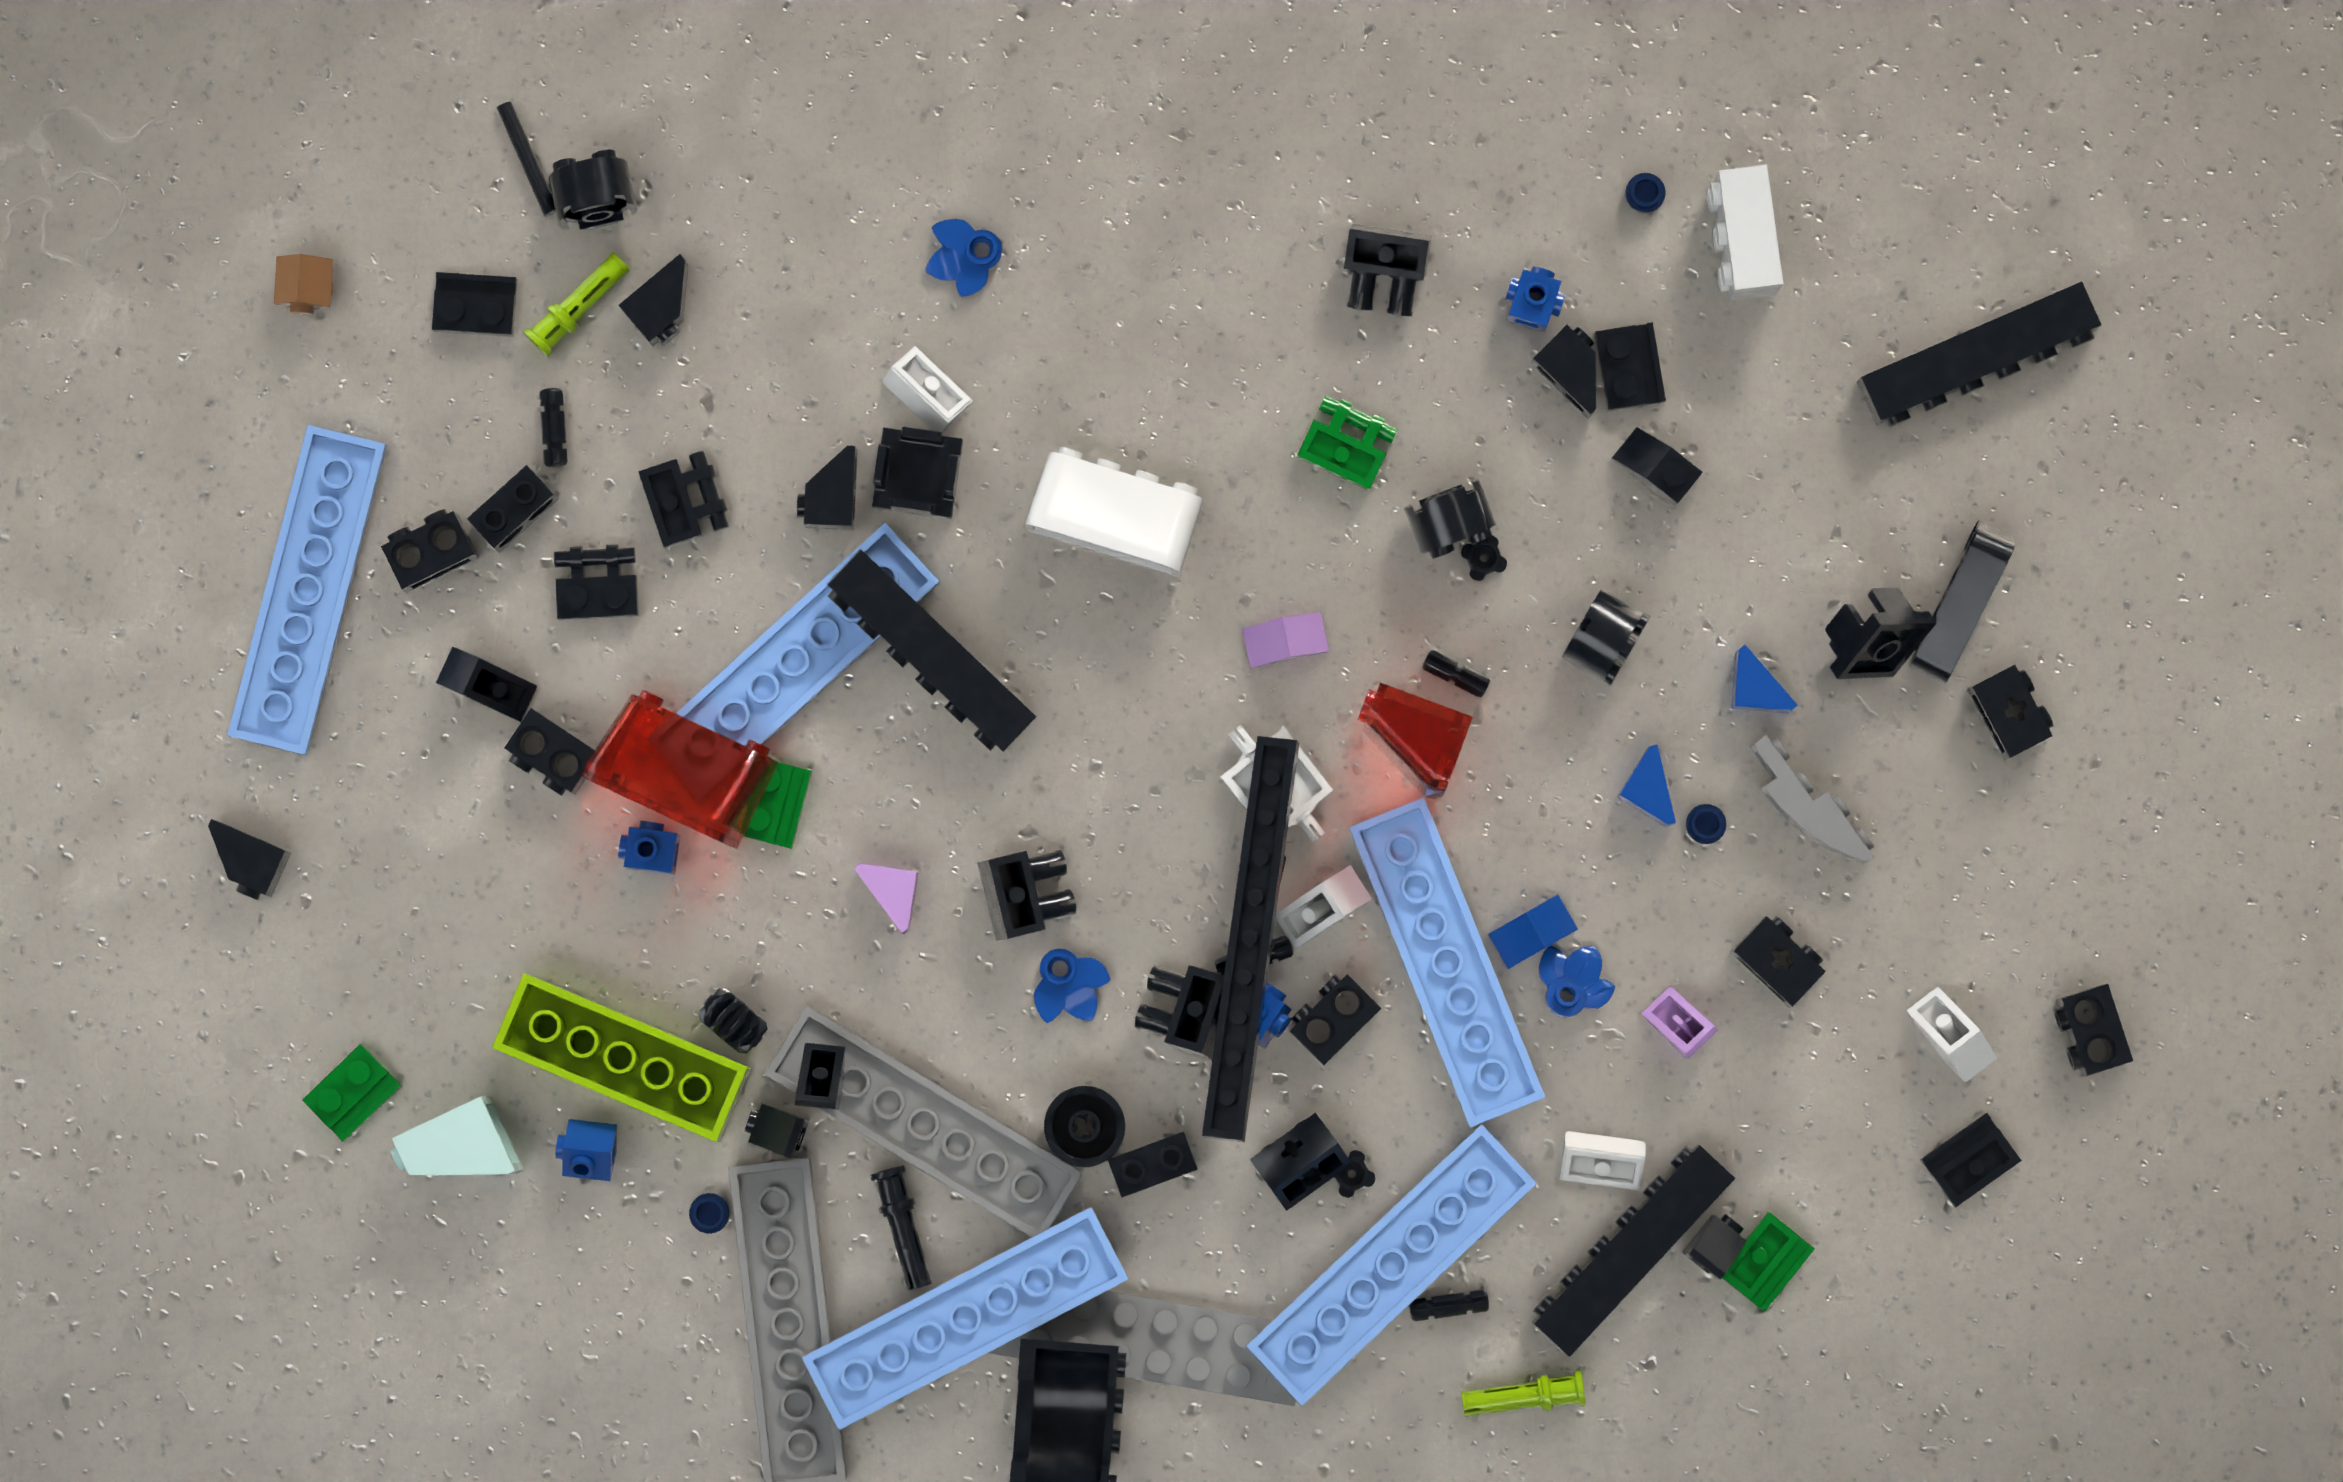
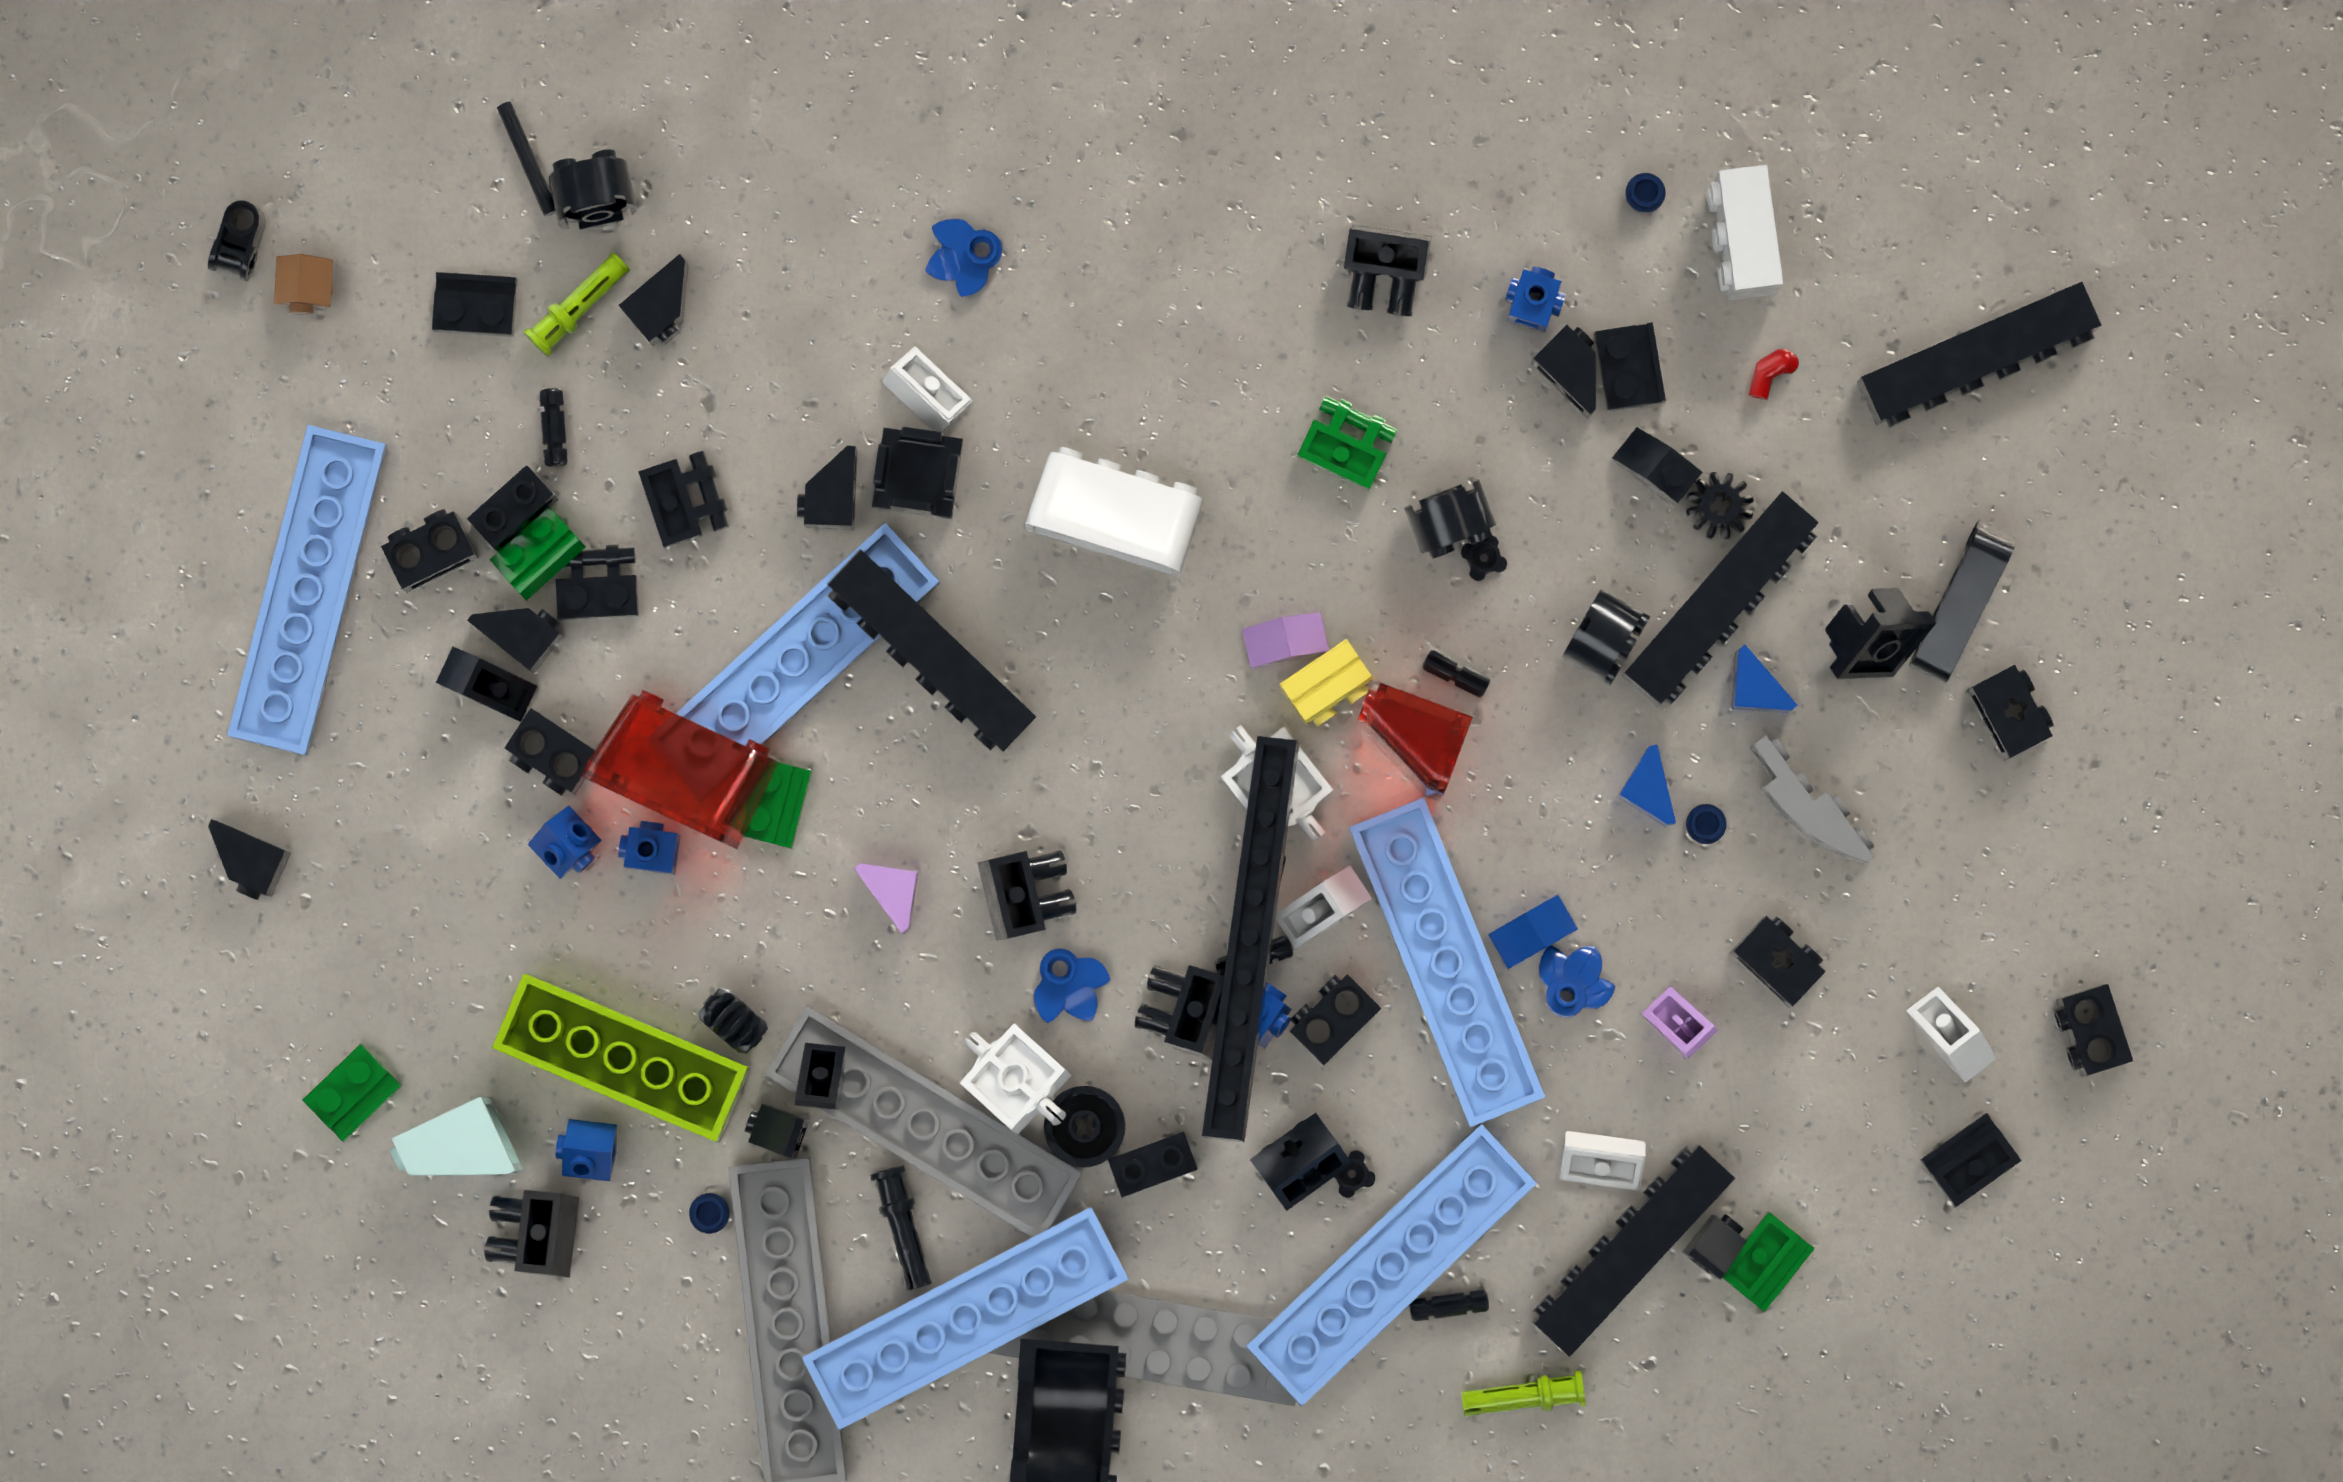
(236, 242): none -> black piece
(521, 634): none -> black slope
(537, 553): none -> green plate
(544, 1232): none -> black brick
(565, 843): none -> blue brick
(1015, 1078): none -> white plate
(1327, 683): none -> light yellow brick
(1720, 599): none -> black brick
(1730, 514): none -> black gear
(1769, 367): none -> red arm

